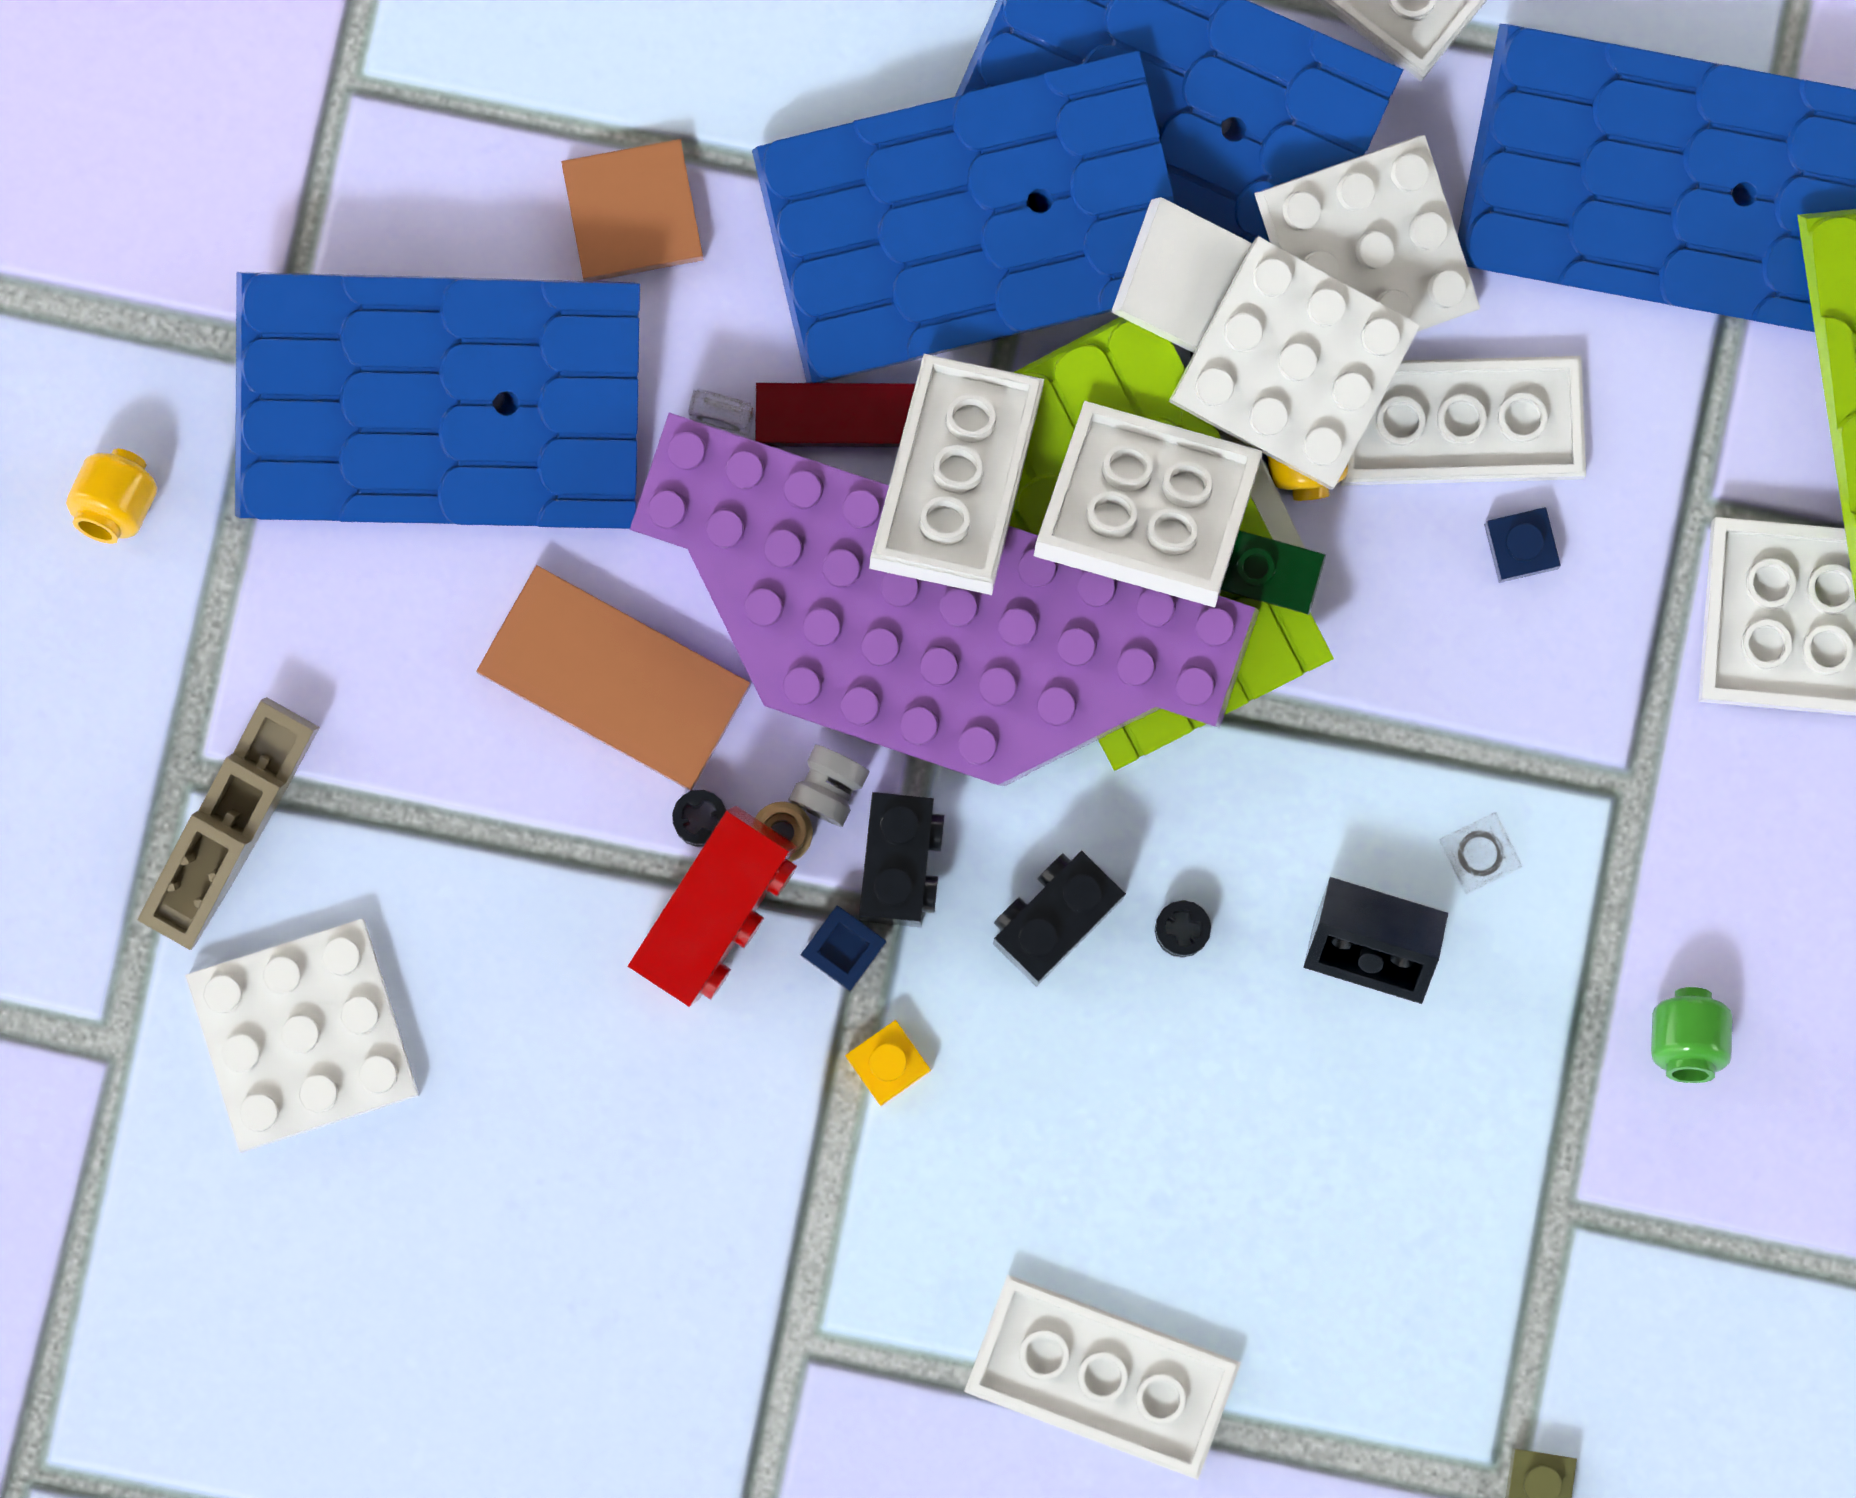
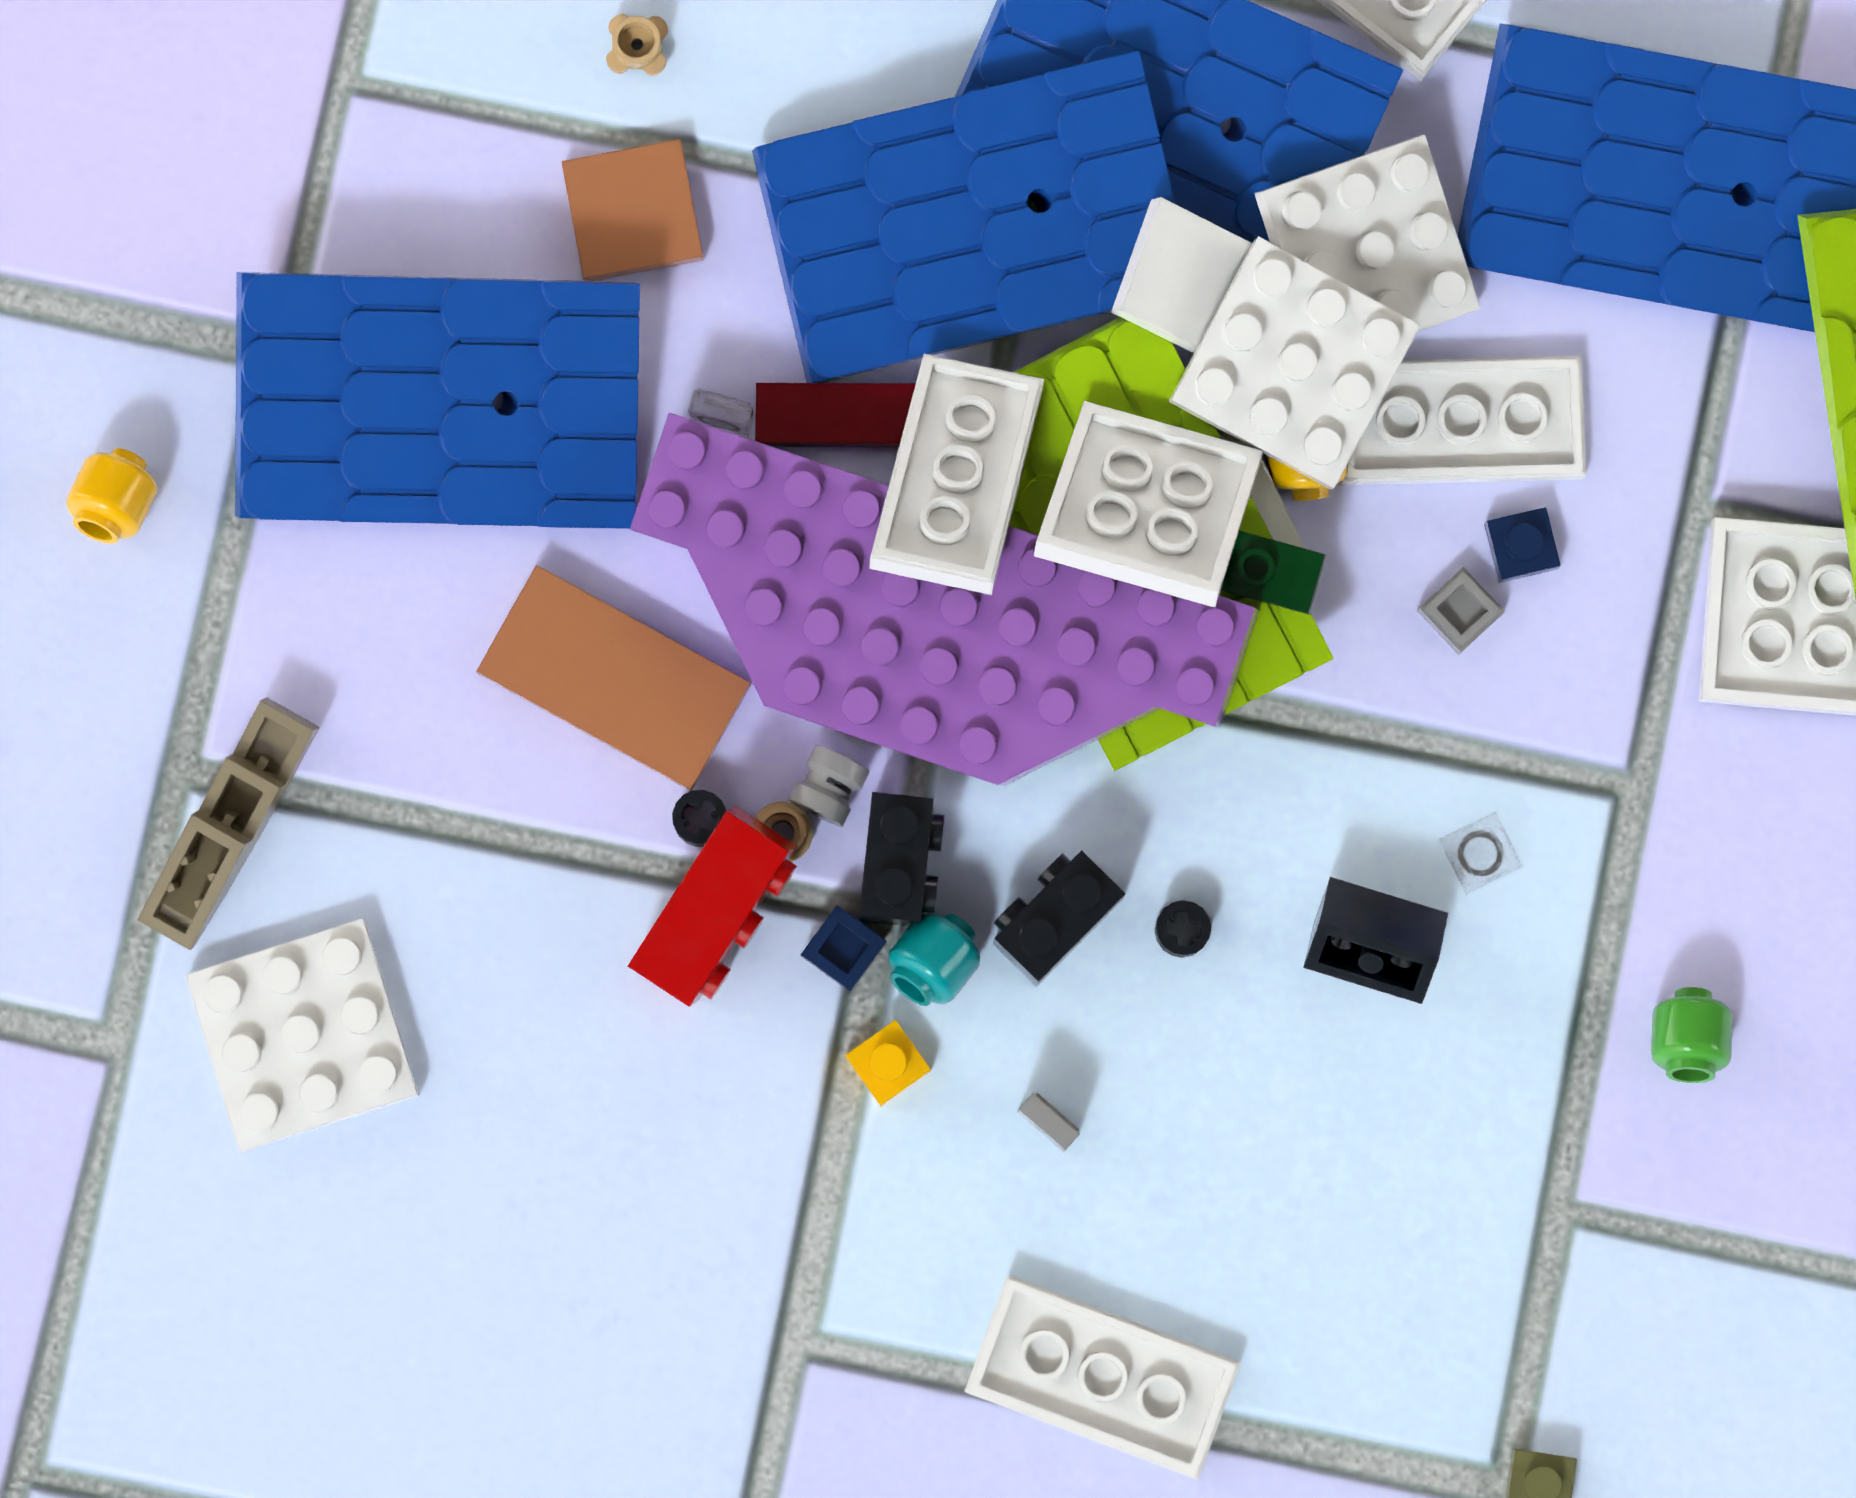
(624, 32): none -> tan plate
(934, 959): none -> teal head
(1049, 1121): none -> light grey tile
(1460, 610): none -> light grey tile

